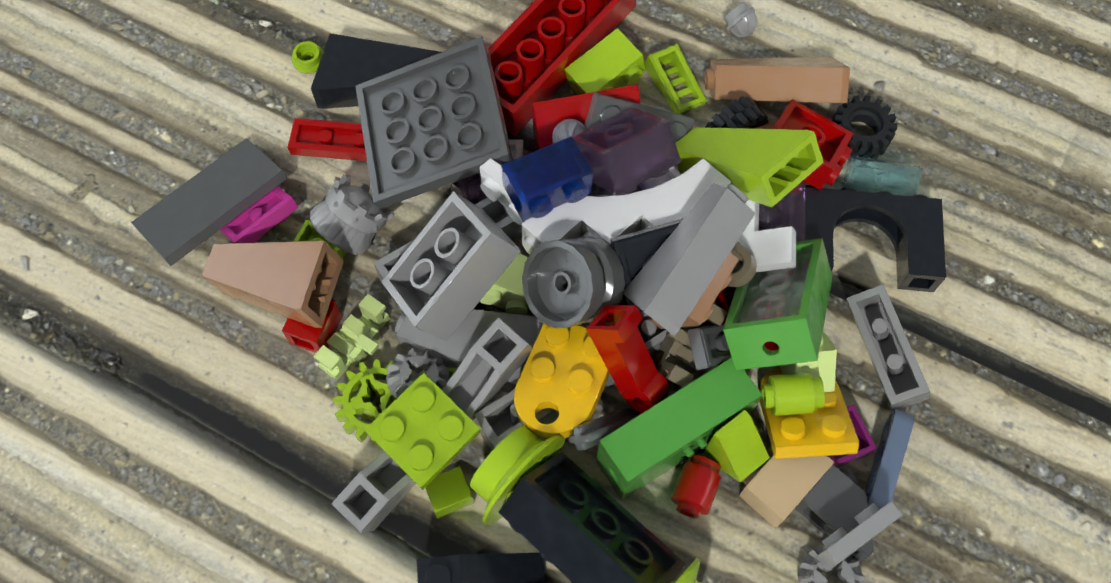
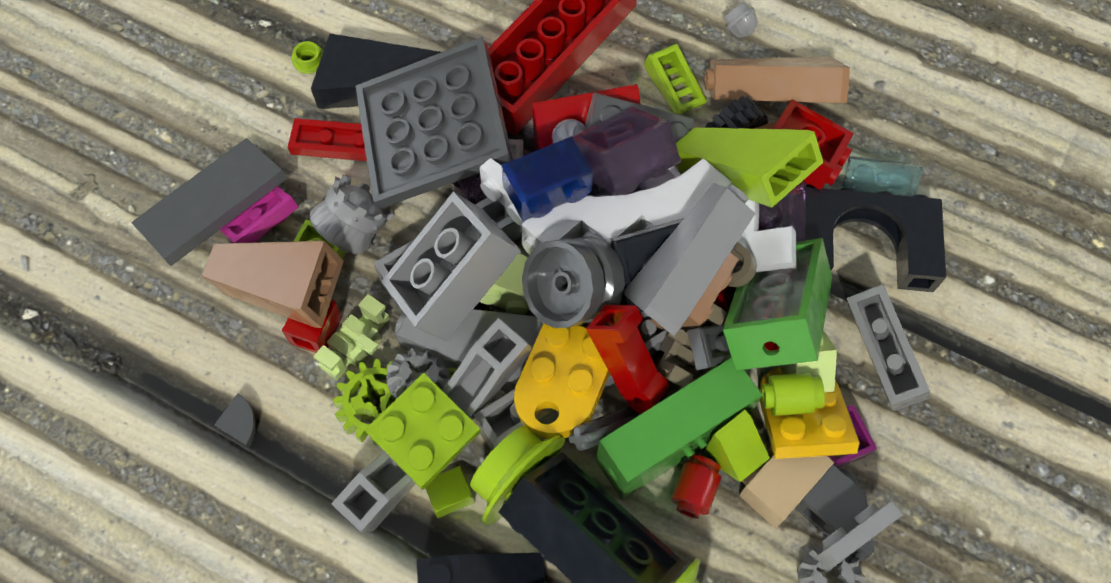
(238, 421): none -> dark grey tile
(606, 65): lime brick -> none
(872, 115): black tyre -> none
(889, 458): sand blue beam -> none

